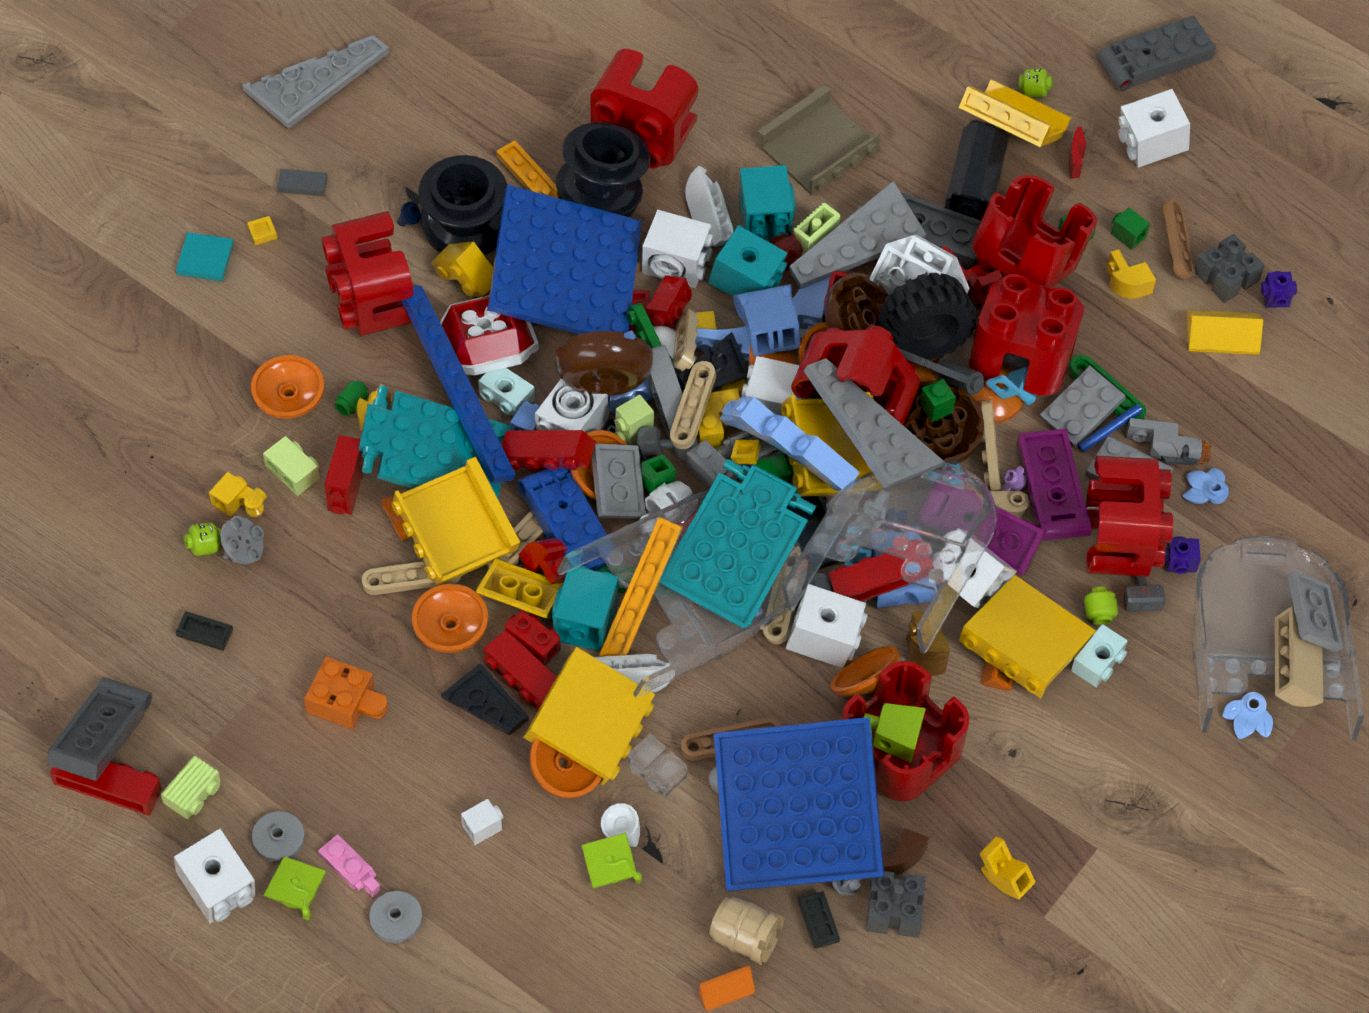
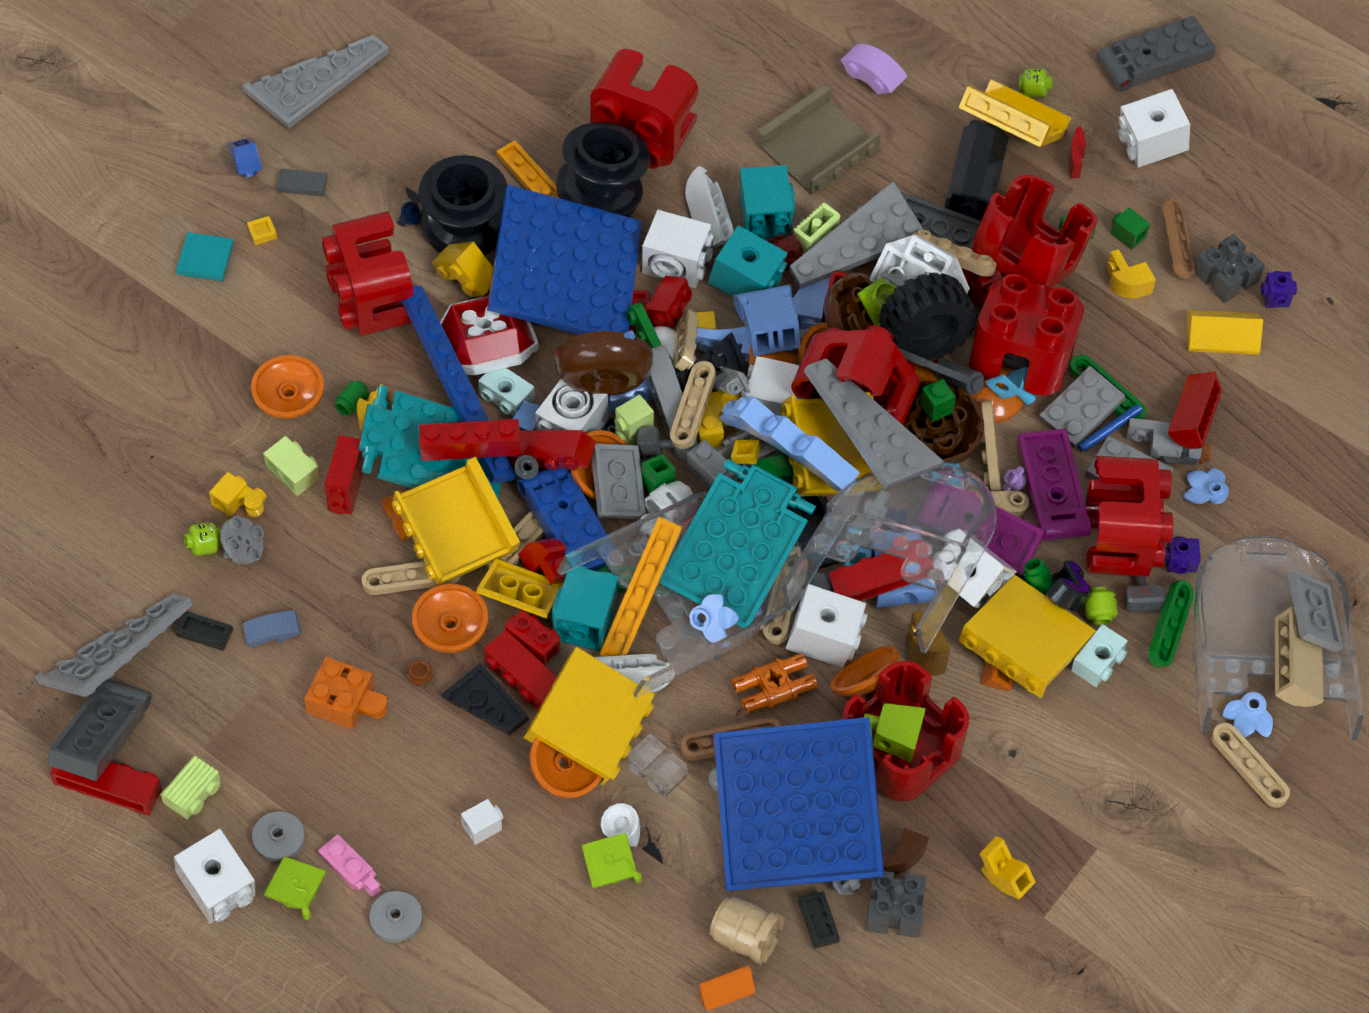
(112, 650): none -> light grey wing
(245, 157): none -> blue slope
(272, 626): none -> sand blue slope
(419, 672): none -> dark orange plate
(469, 440): none -> red brick
(525, 467): none -> dark grey cone
(717, 617): none -> light blue plate
(731, 381): none -> light grey hinge
(770, 692): none -> orange pin
(873, 68): none -> lavender brick
(874, 297): none -> lime hat
(968, 260): none -> tan plate
(1038, 575): none -> green brick
(1069, 587): none -> black animal
(1170, 624): none -> green plate
(1195, 410): none -> red brick
(1250, 765): none -> tan plate

